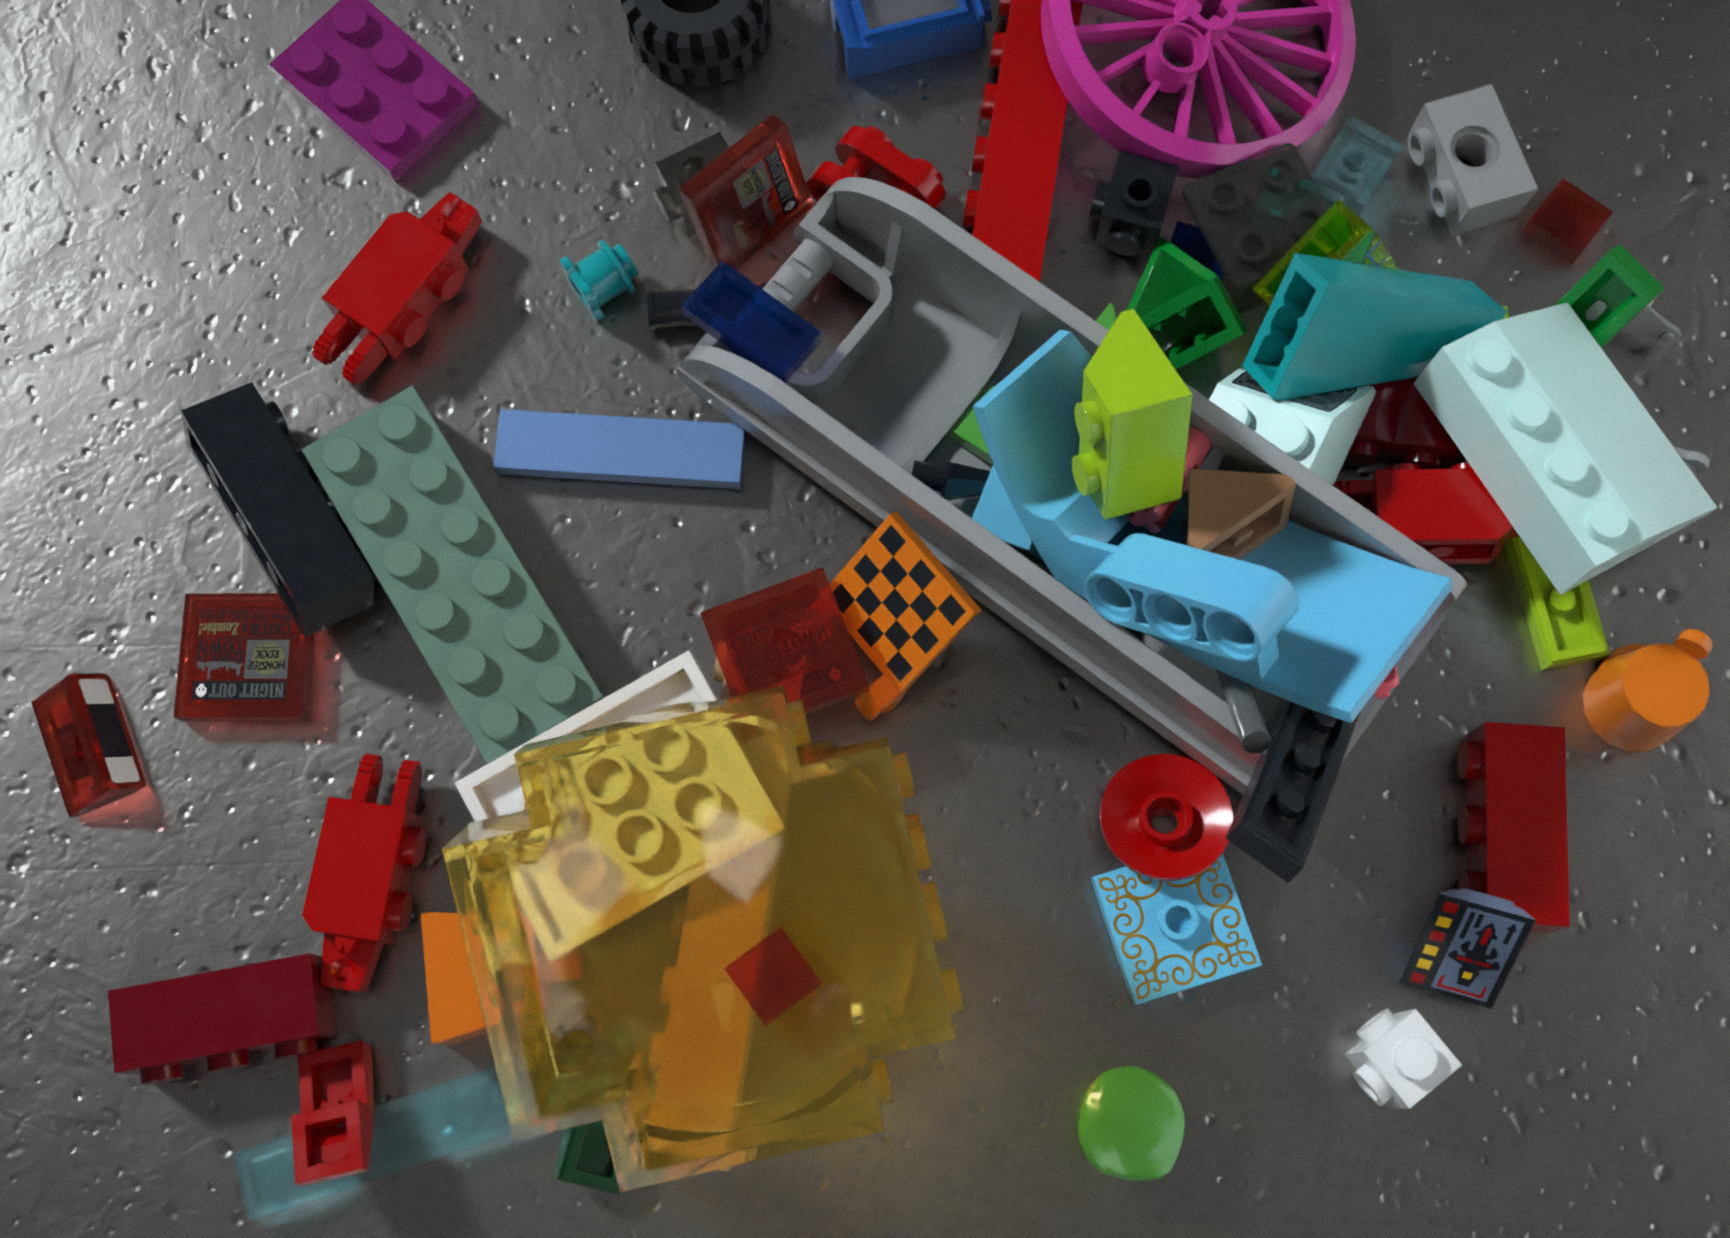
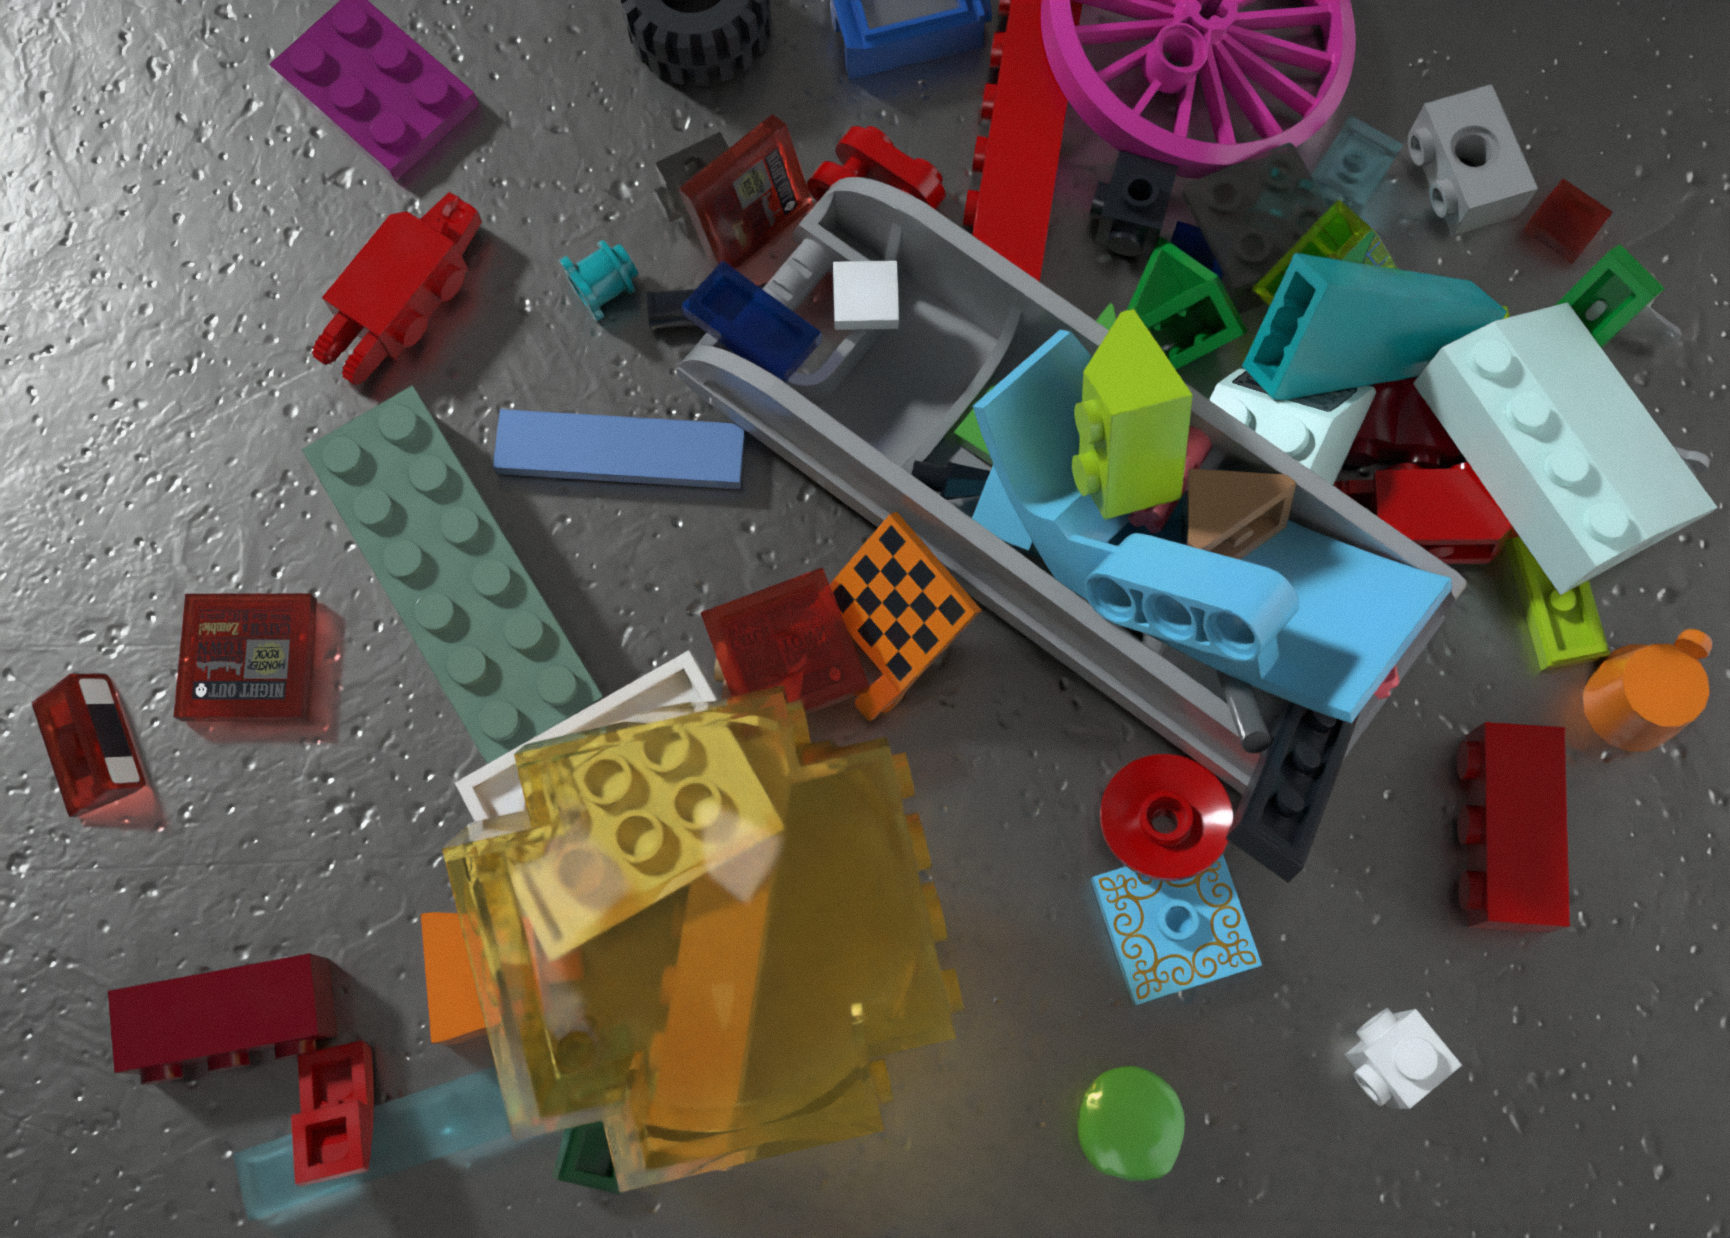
(279, 508): black brick -> none
(364, 873): red hinge -> none
(773, 976): clear red tile -> none
(865, 295): none -> white tile
(1468, 946): piece -> none

